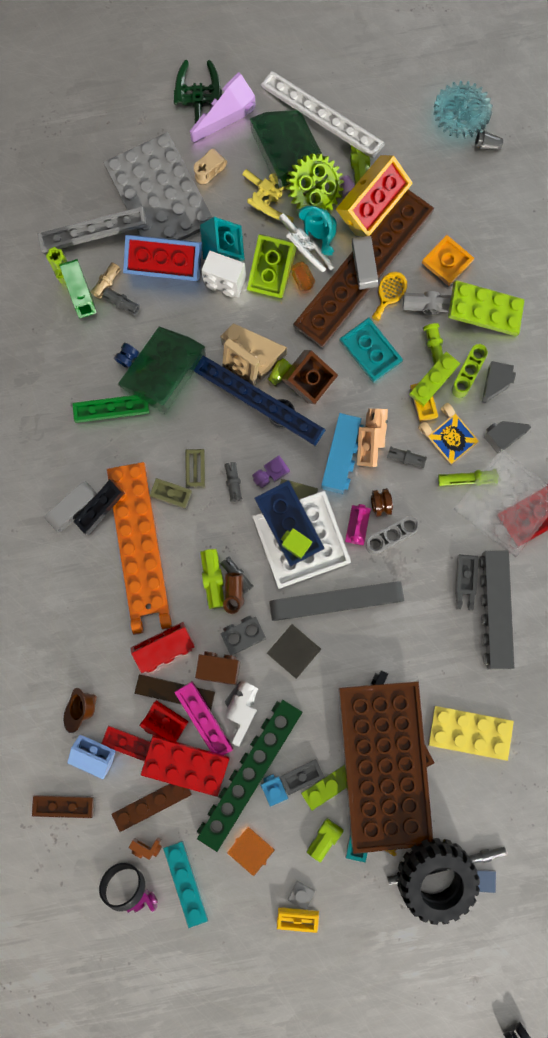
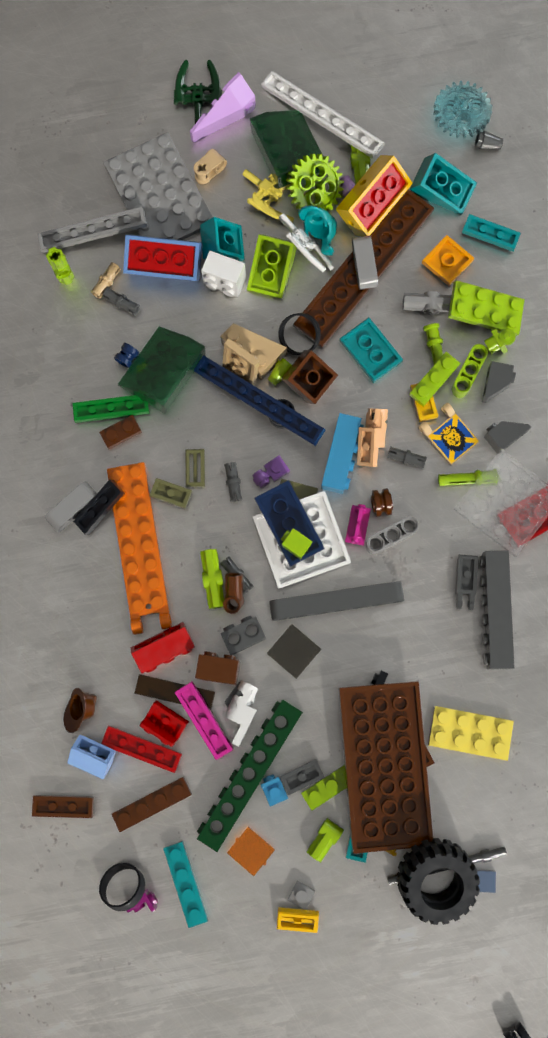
(78, 288): slope -> none
(120, 432): none -> reddish brown plate
(141, 850): dark orange bracket -> none
(185, 766): red plate -> none
(281, 332): none -> black tyre
(302, 276): clear orange brick -> none
(377, 315): yellow piece -> none
(443, 184): none -> teal slope
(491, 232): none -> teal plate
(498, 341): none -> lime hips

